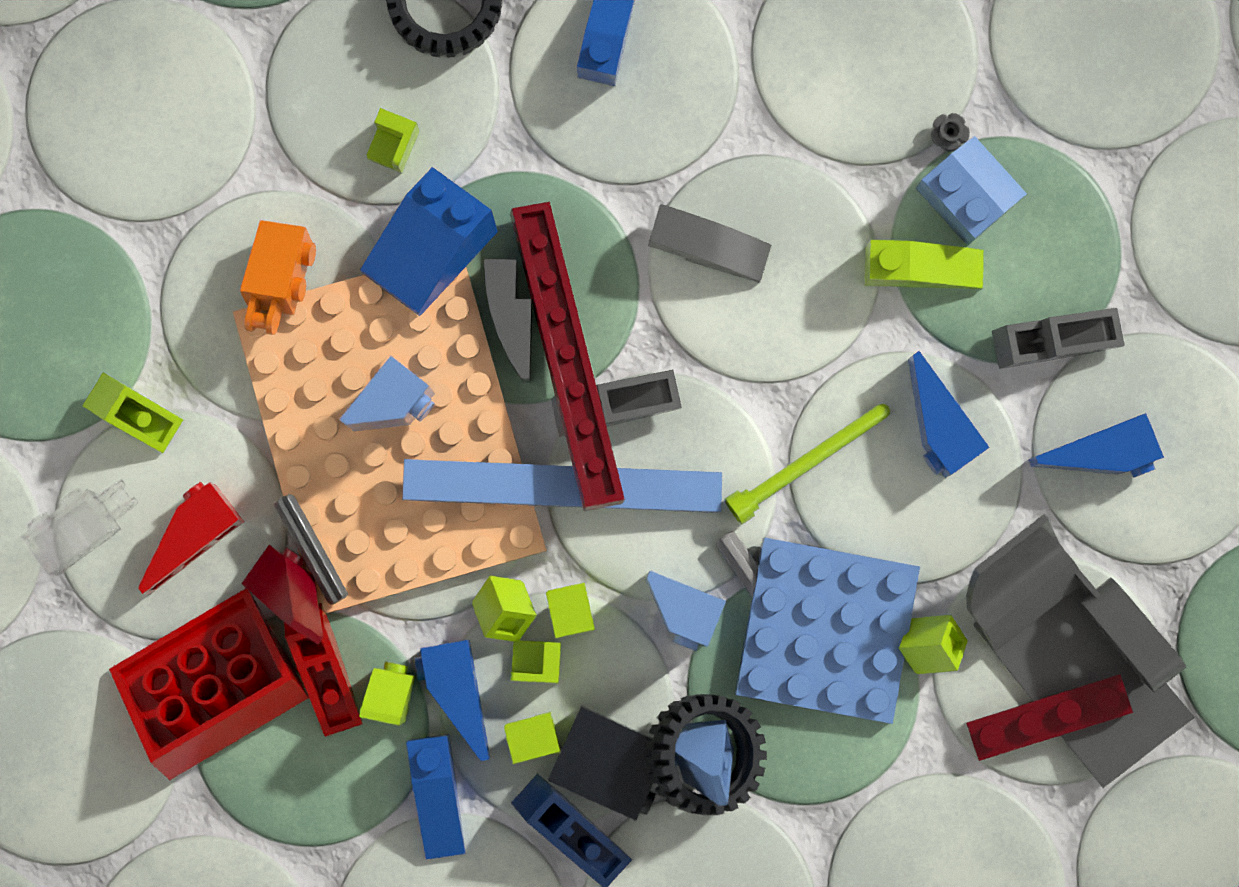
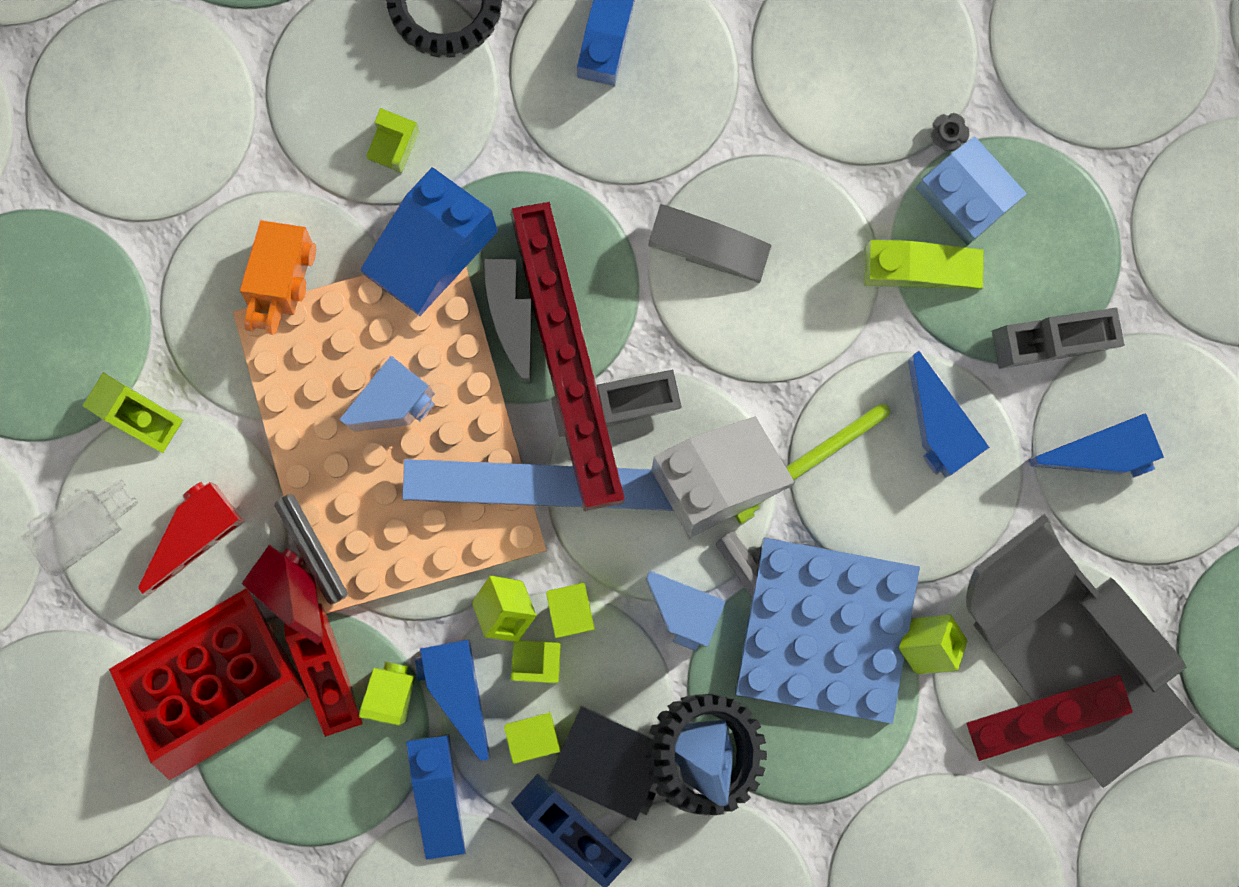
(720, 474): none -> light grey slope

